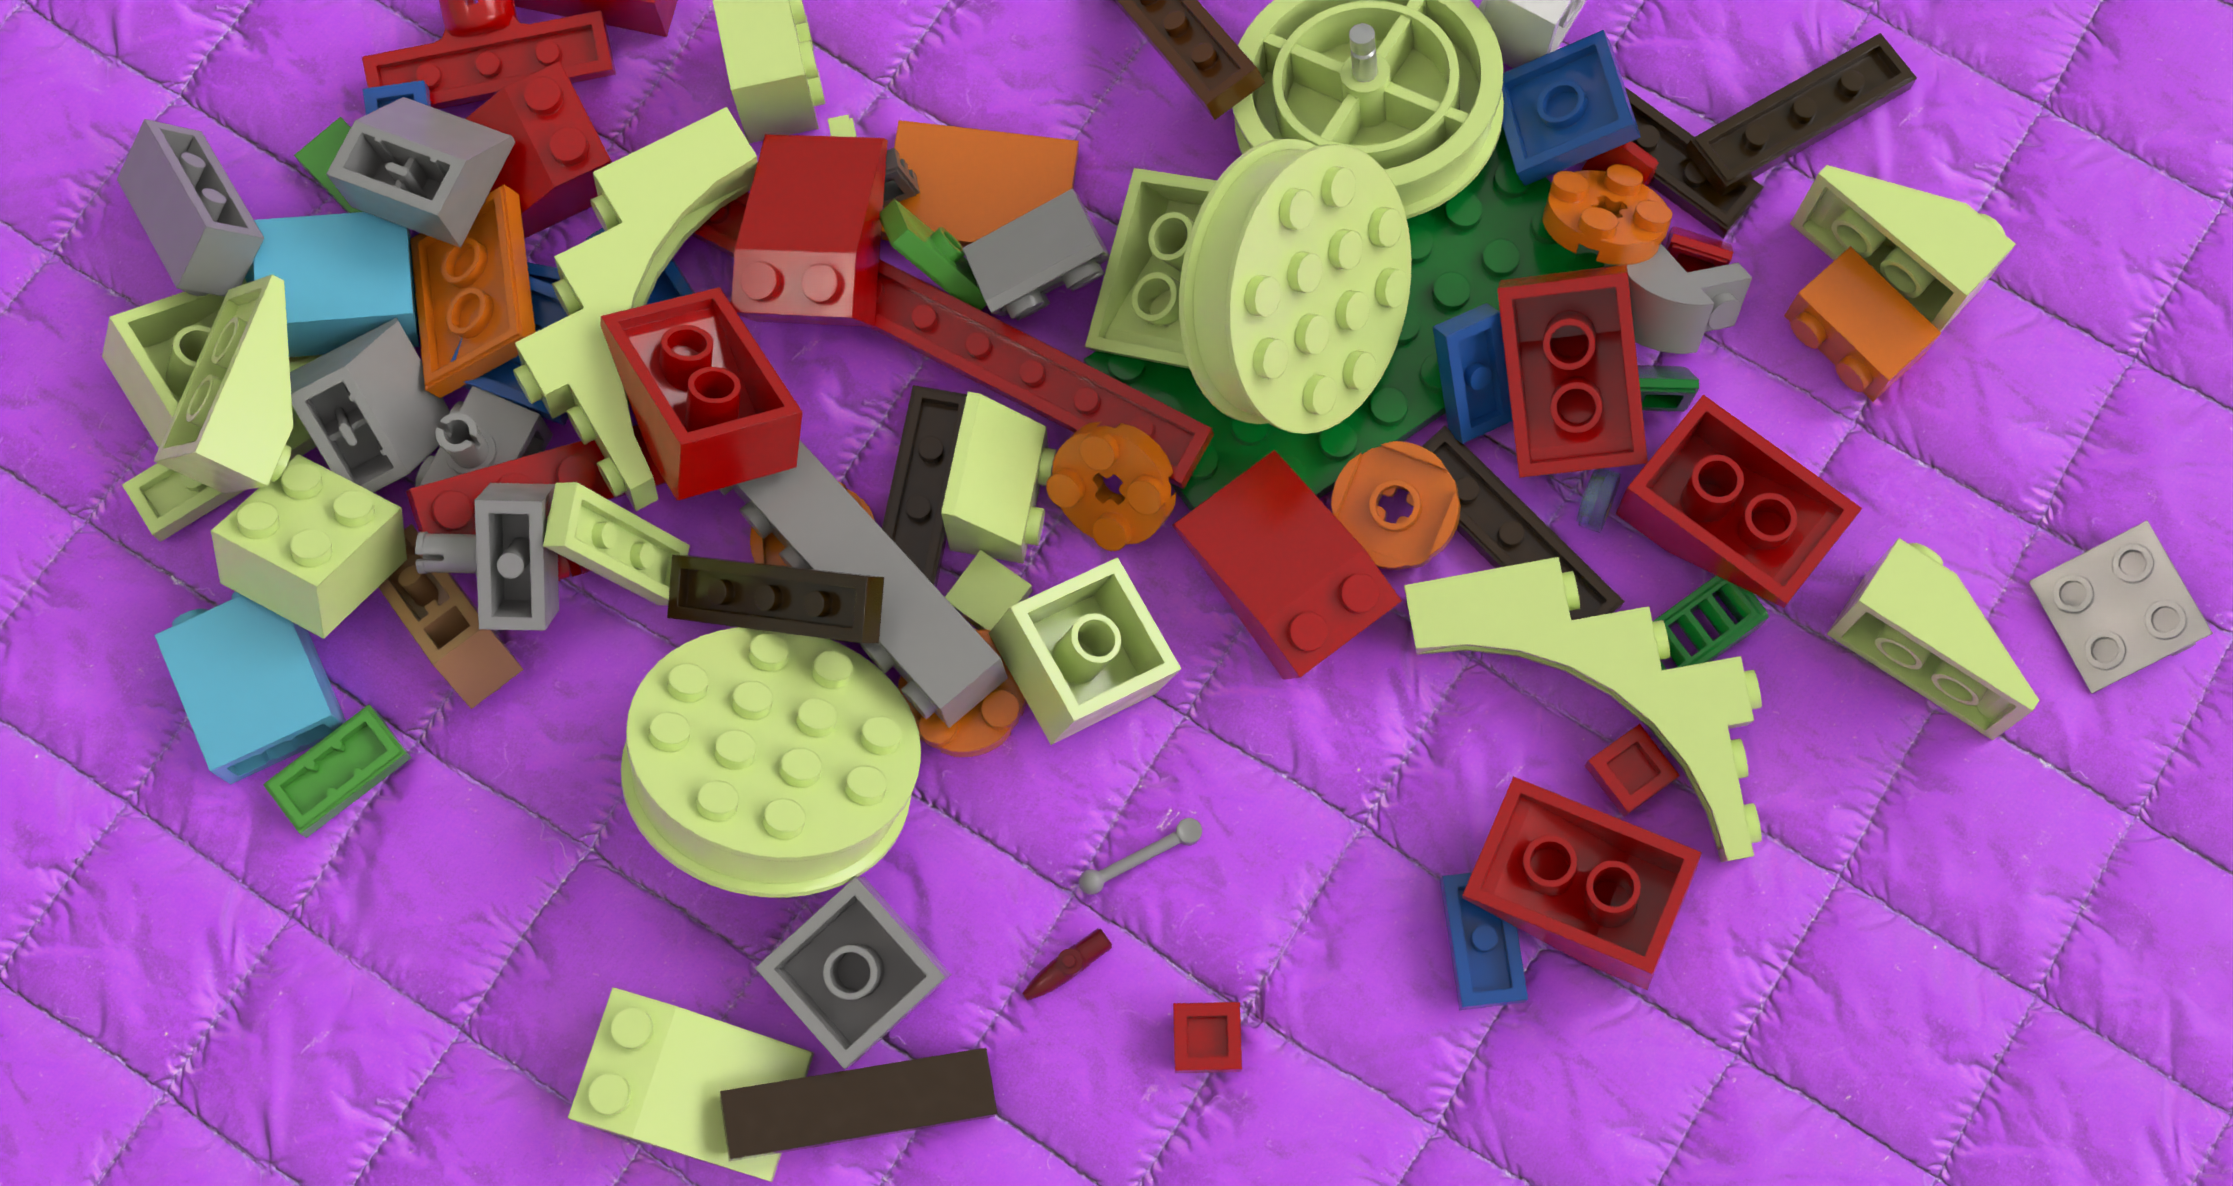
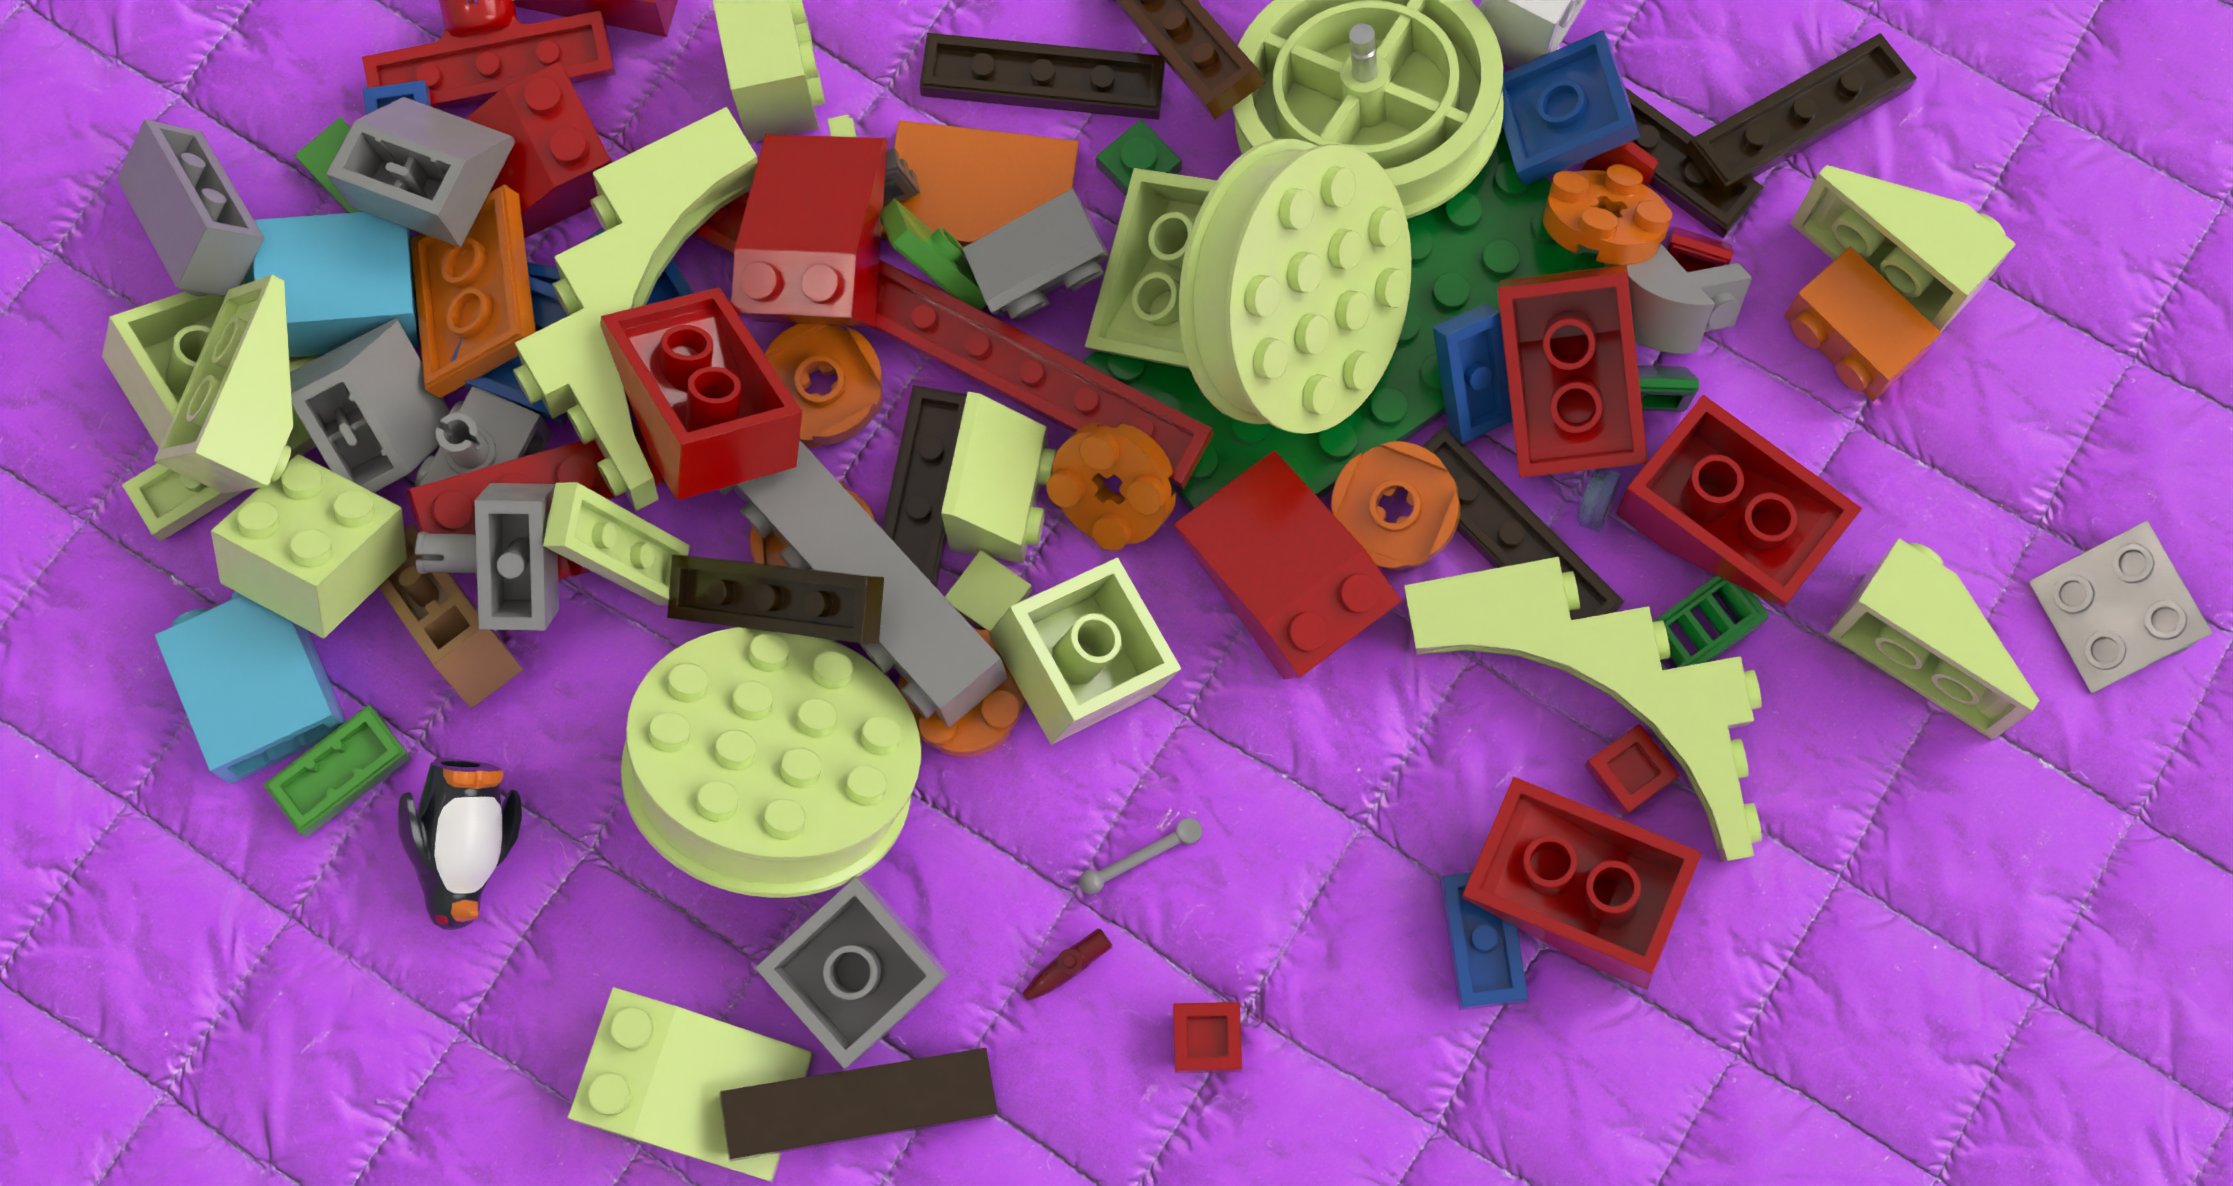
(458, 836): none -> animal
(831, 350): none -> orange plate
(1042, 76): none -> dark brown tile
(1138, 149): none -> green plate

